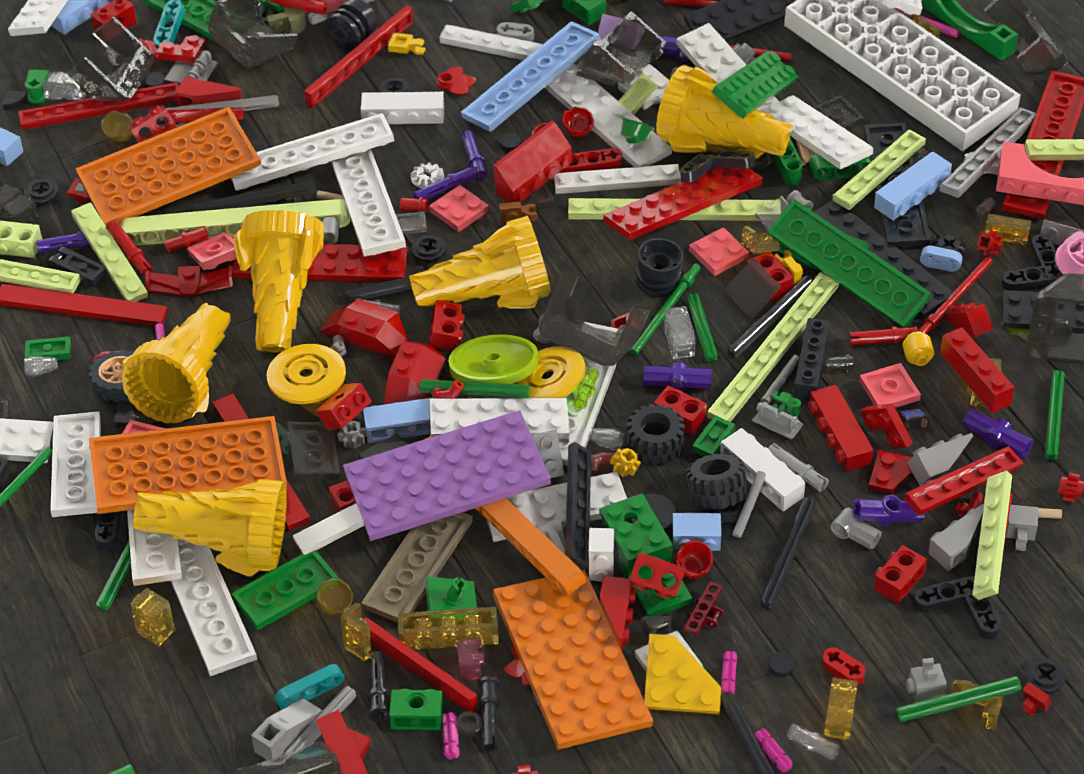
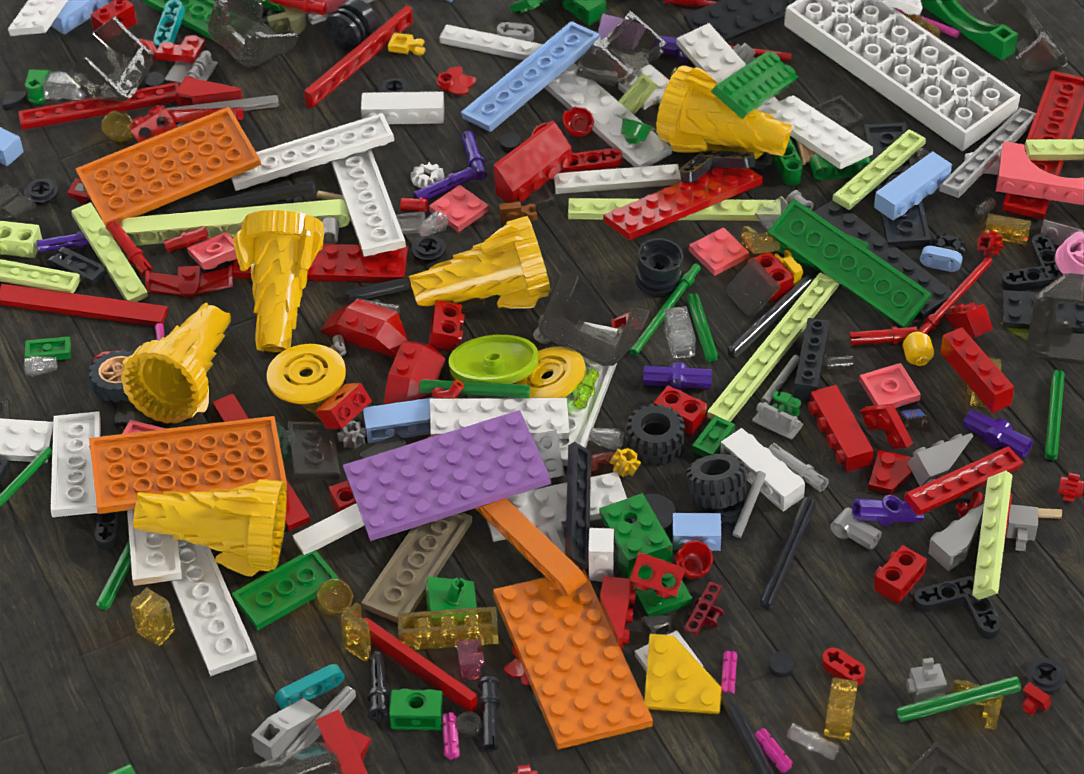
(433, 224): none -> clear cone

